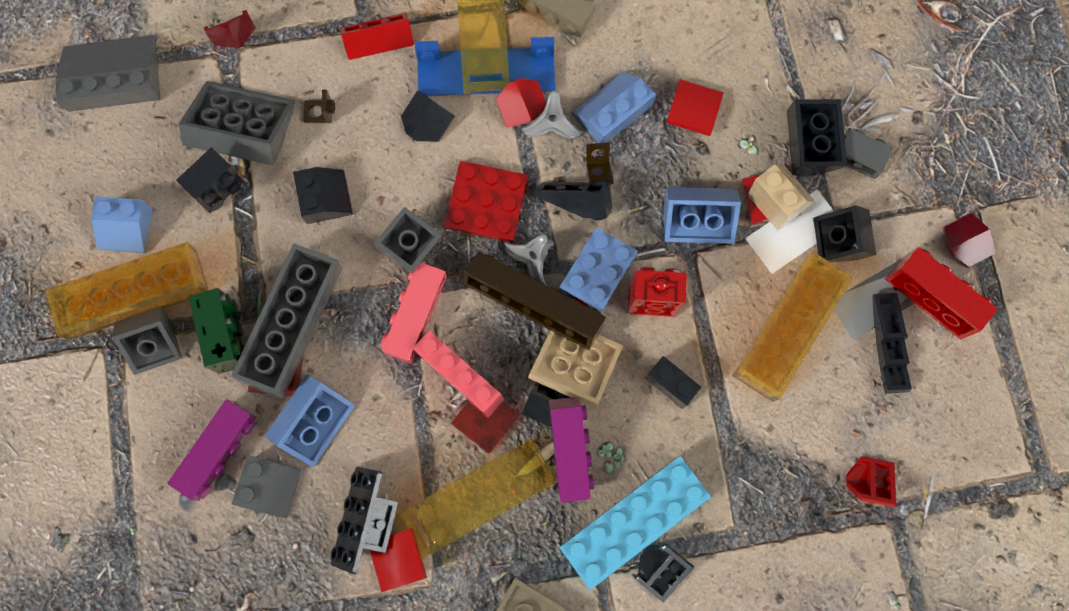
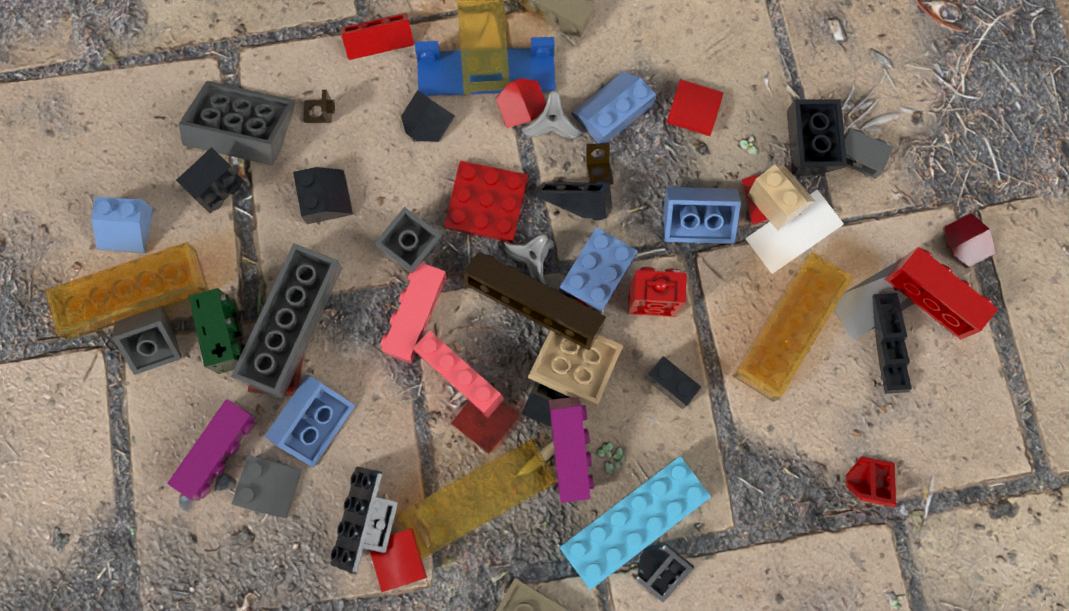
(108, 74): dark grey slope -> none
(232, 32): dark red slope -> none
(845, 235): black slope -> none

